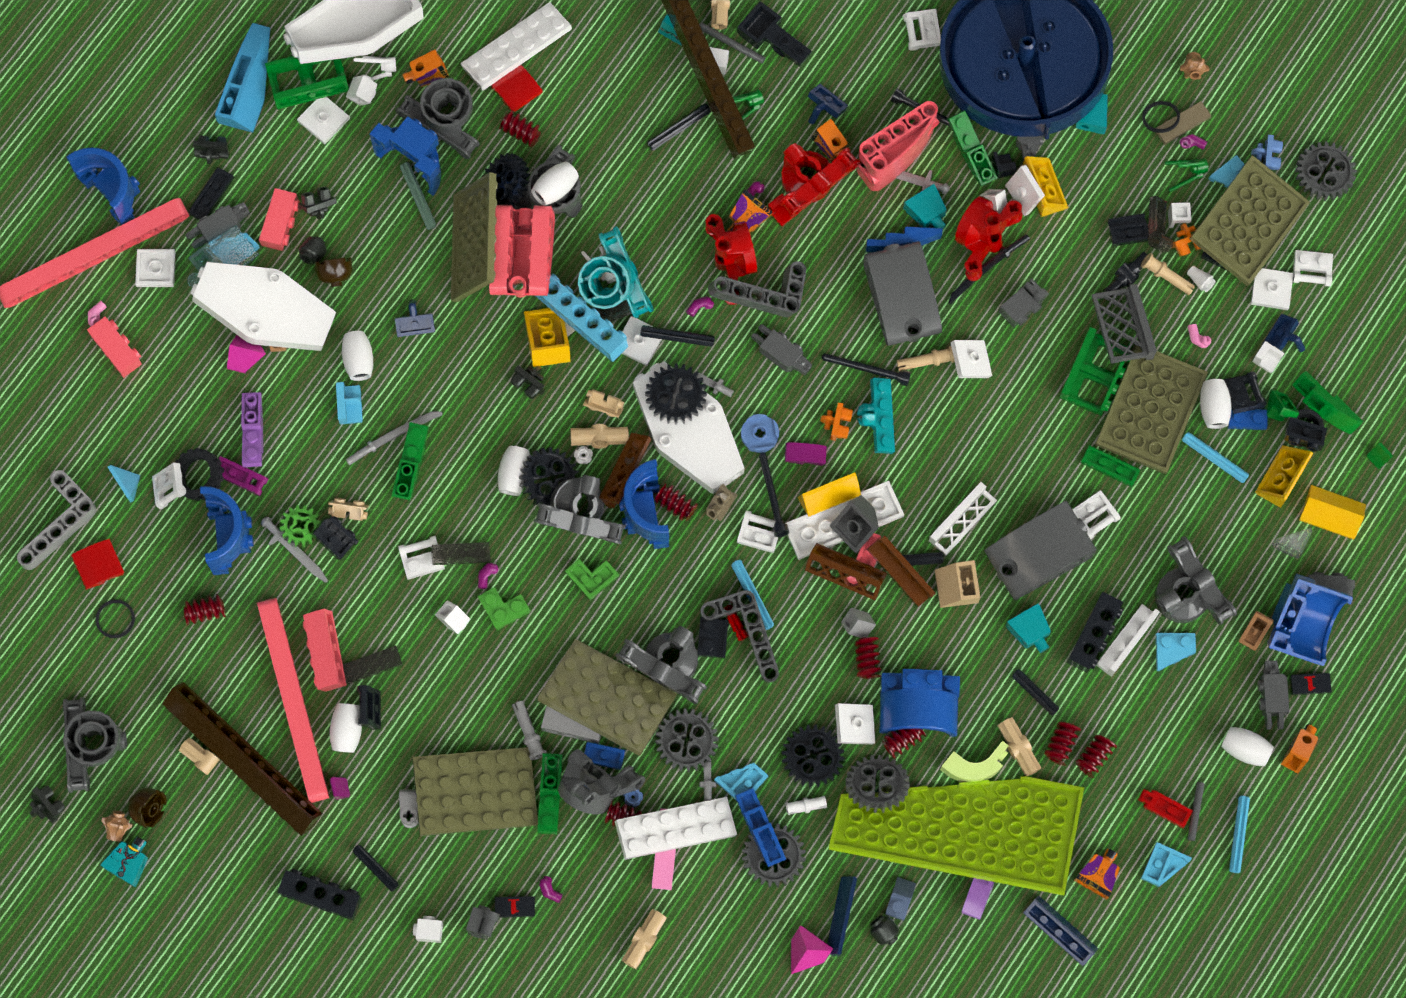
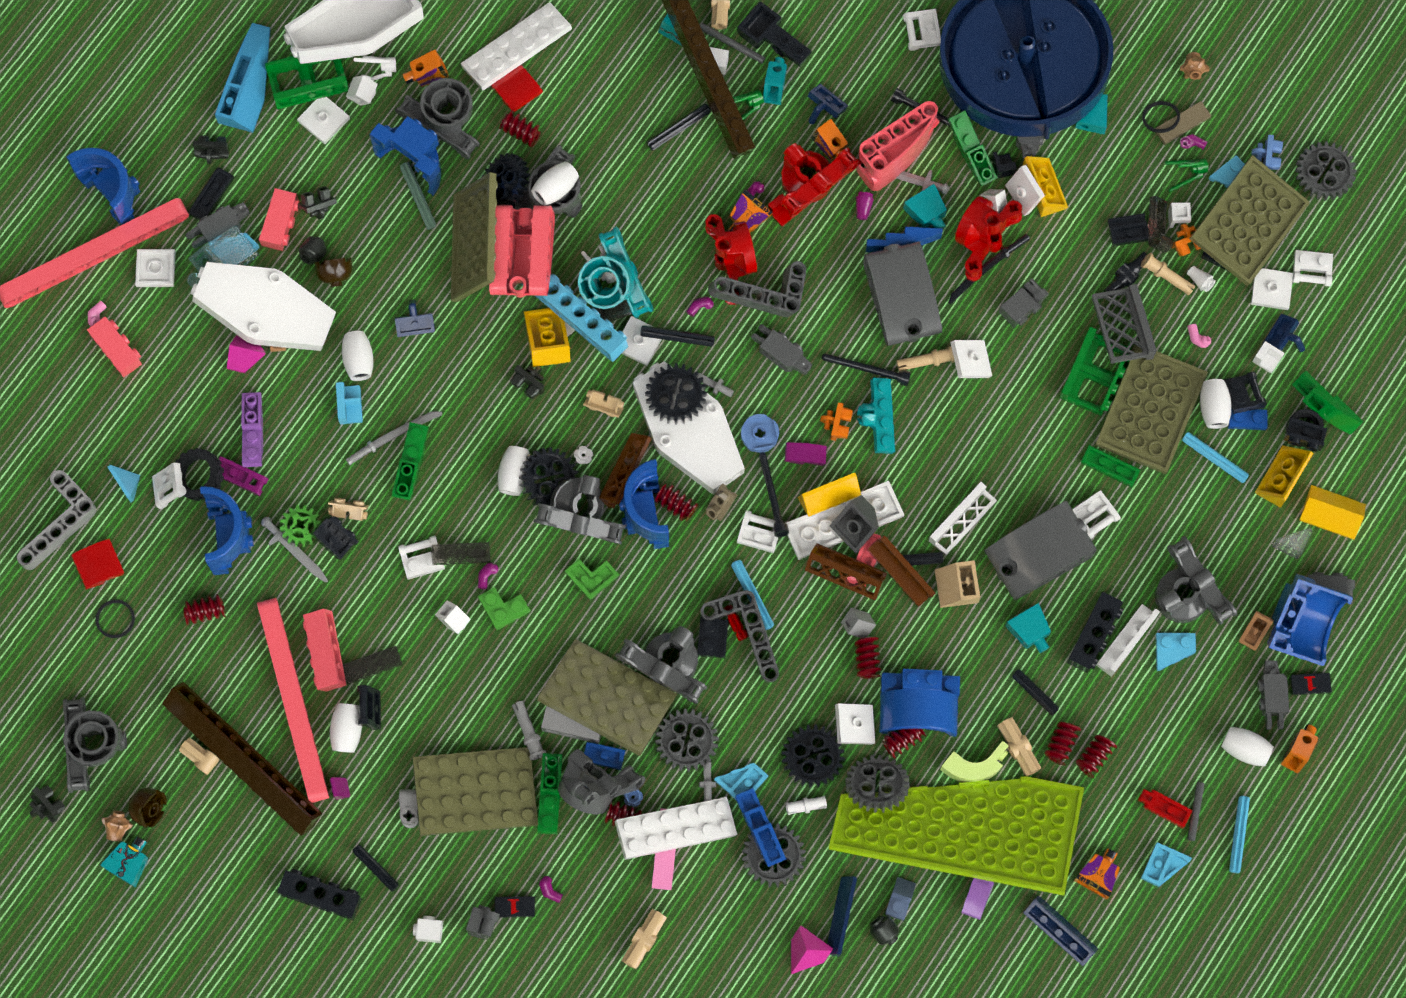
(599, 436): tan piece -> none
(775, 77): none -> teal torso
(863, 205): none -> magenta cone
(1280, 406): green slope -> none
(1379, 455): green slope -> none

